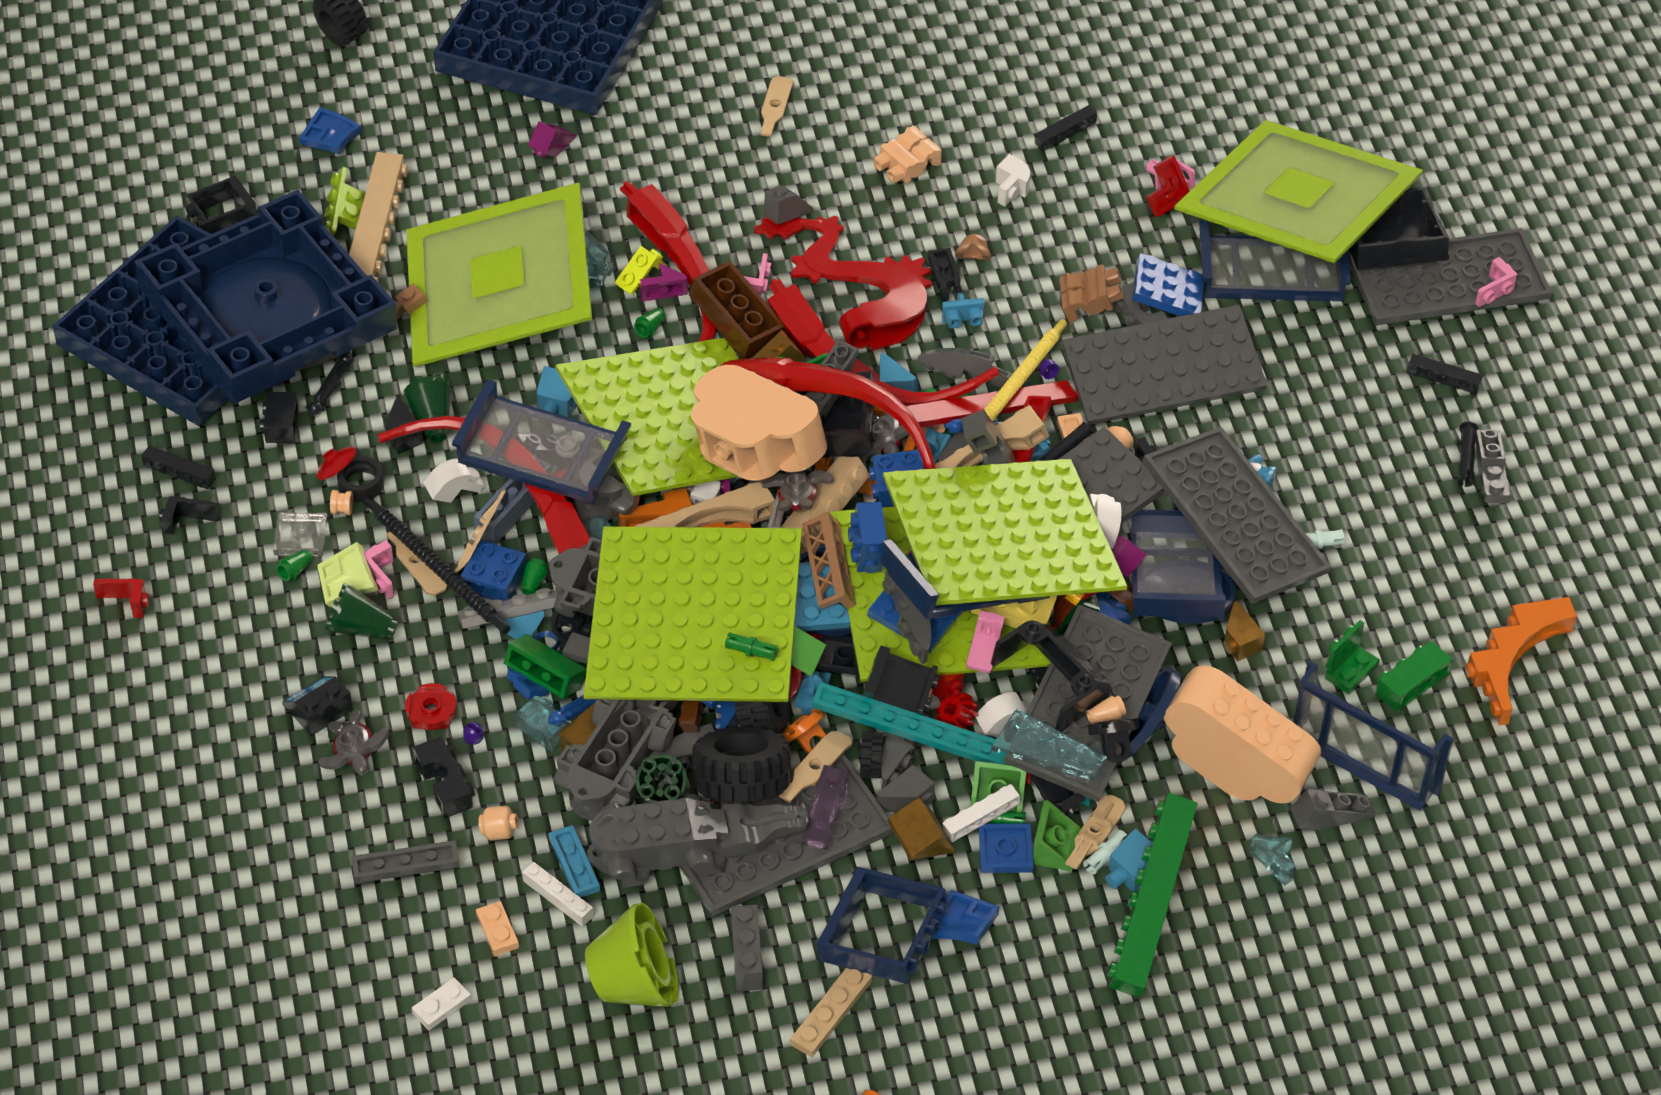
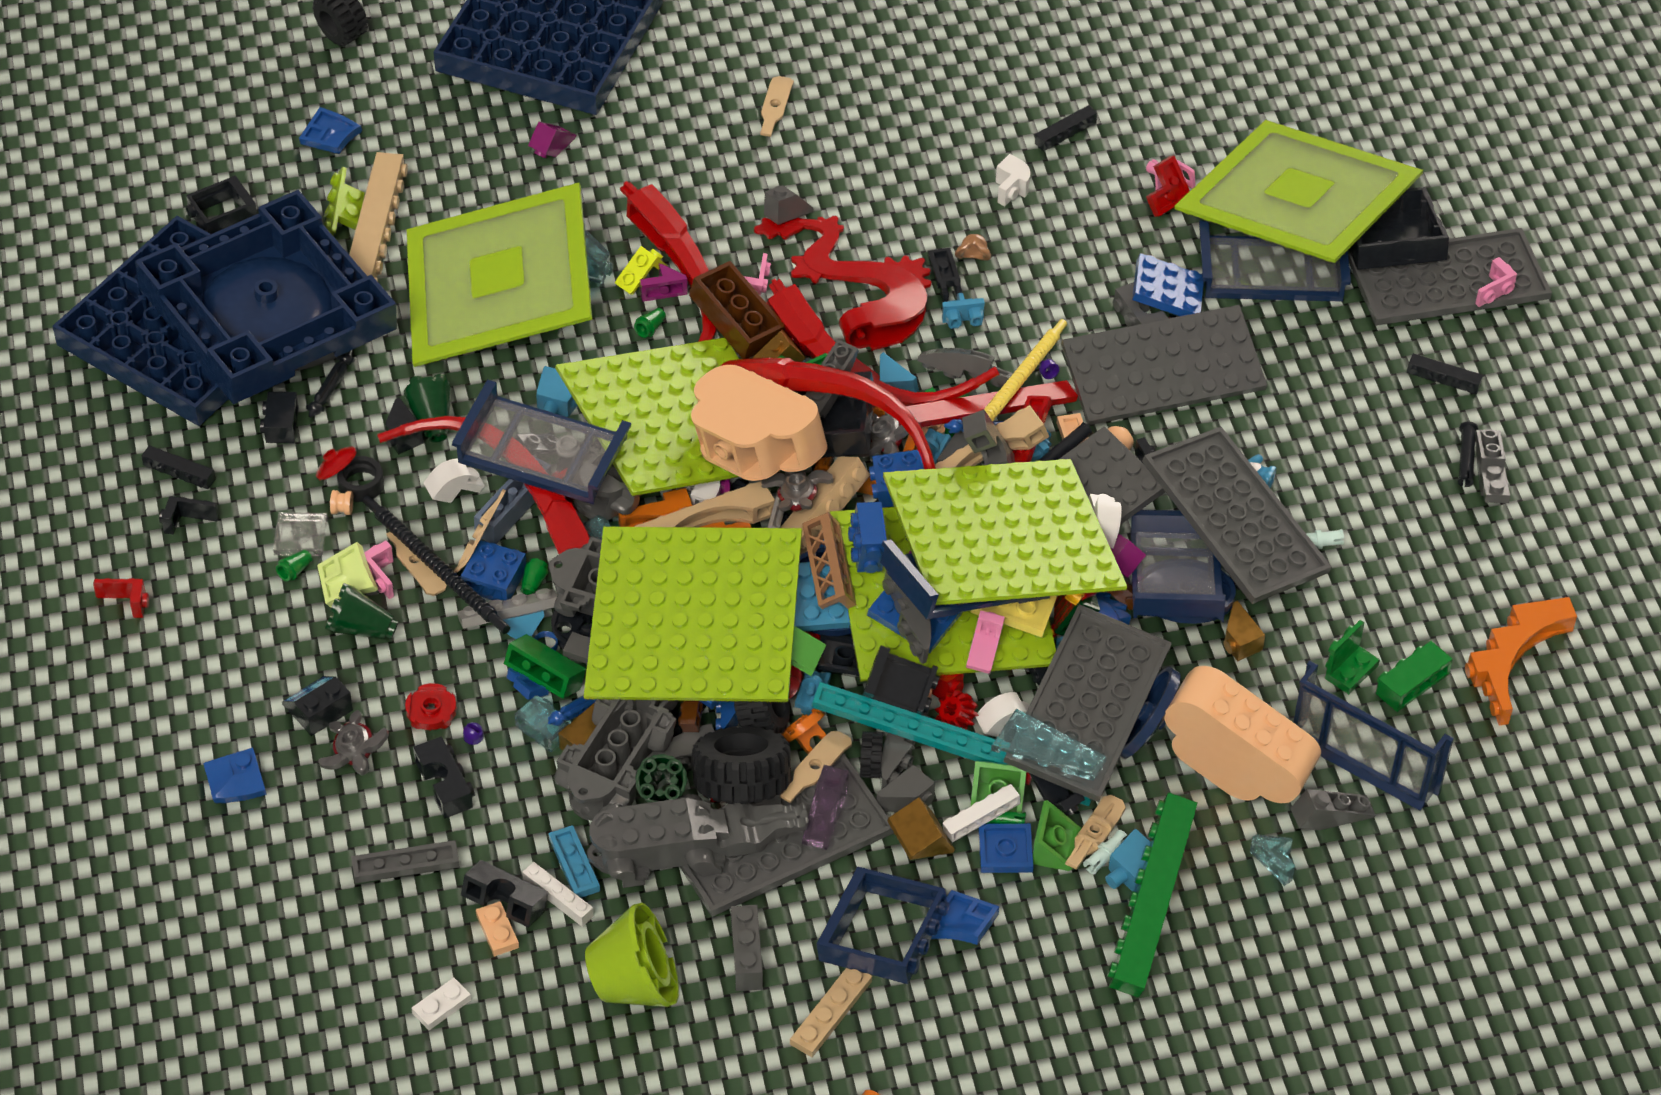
(235, 777): none -> blue plate
(409, 300): medium nougat plate -> none
(489, 883): none -> black arch
(498, 823): light nougat head -> none
(751, 646): green pin -> none
(907, 155): light nougat hips -> none
(1084, 678): black windscreen -> none
(1090, 291): medium nougat hips -> none
(1107, 710): light nougat cone -> none
(1112, 733): black tile -> none

